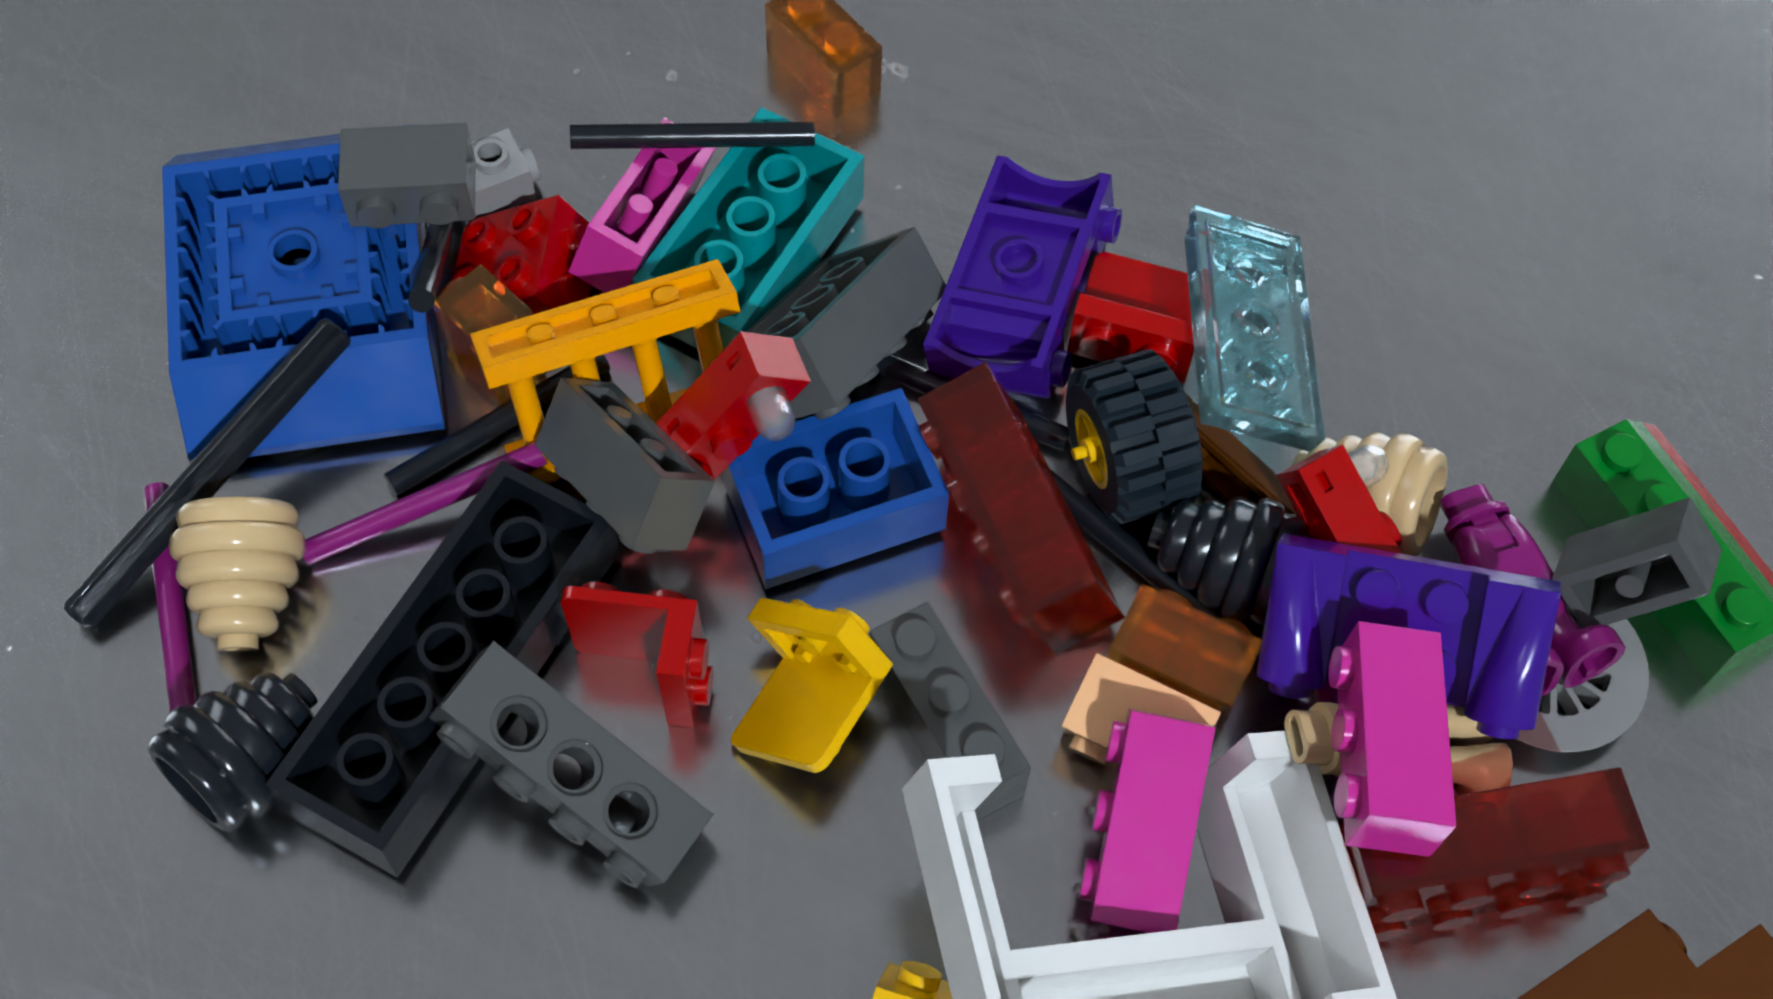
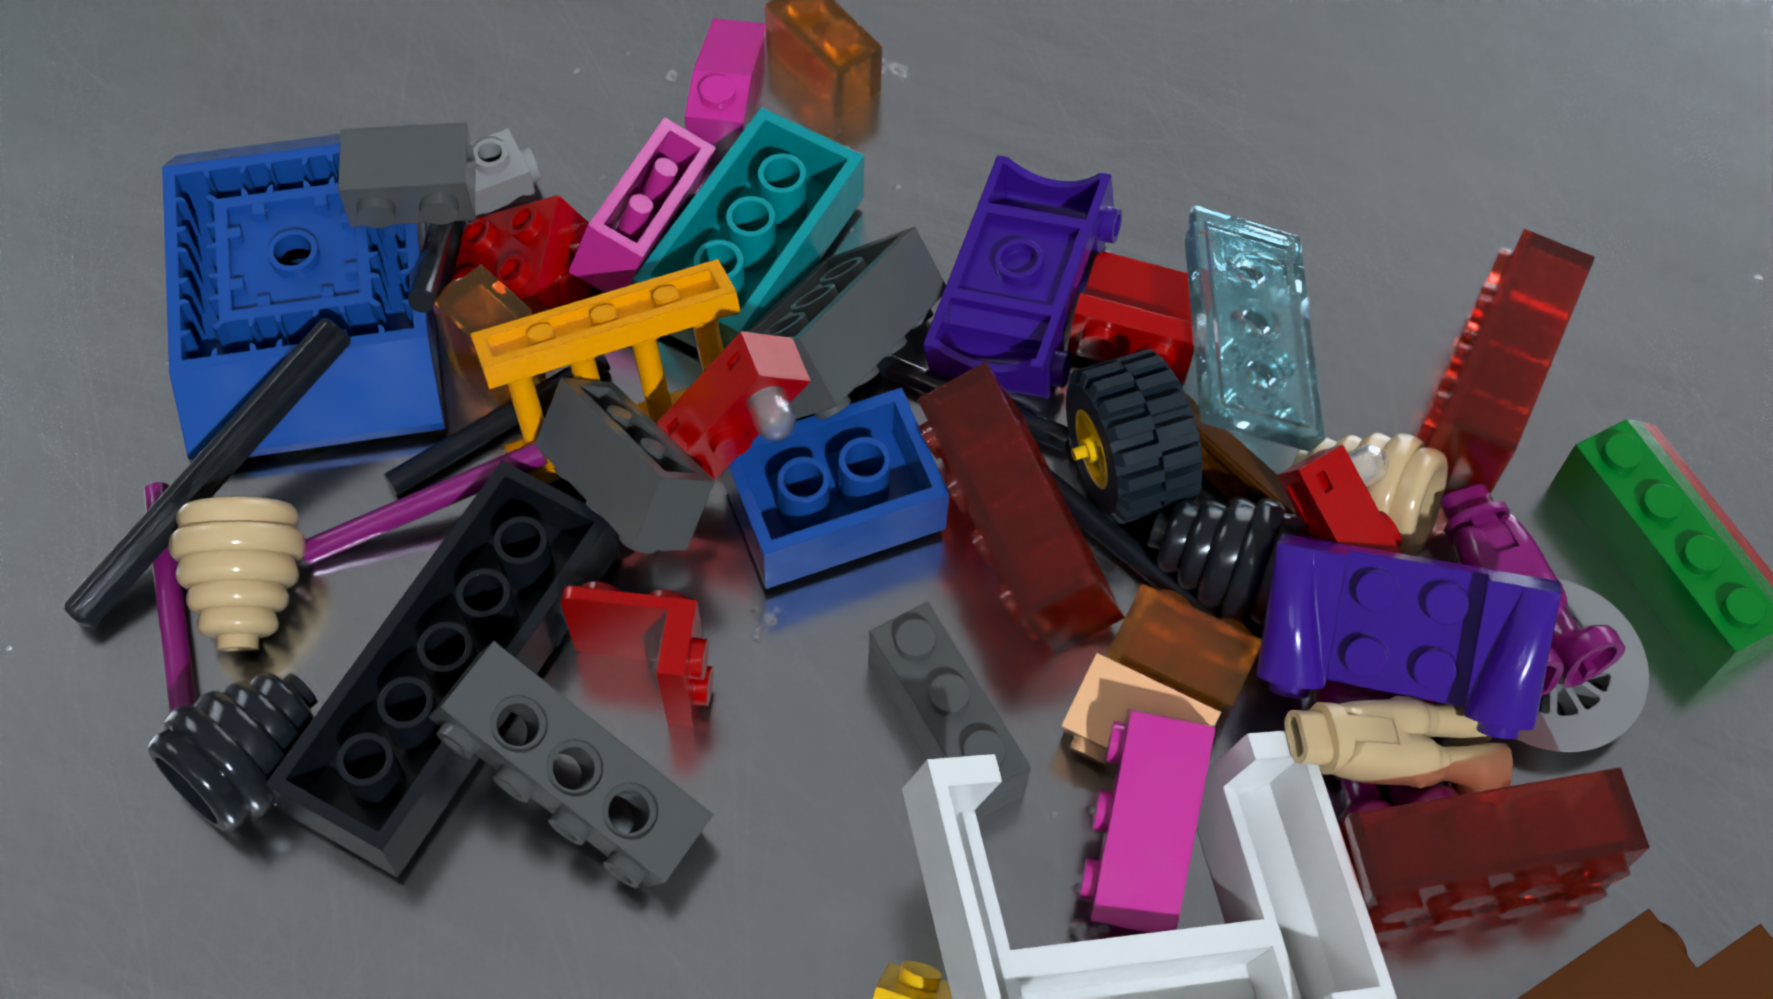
(692, 135): black bar -> none
(726, 83): none -> dark pink slope
(817, 688): yellow bracket -> none
(1392, 740): dark pink brick -> none
(1503, 358): none -> clear red brick
(1638, 564): dark grey brick -> none

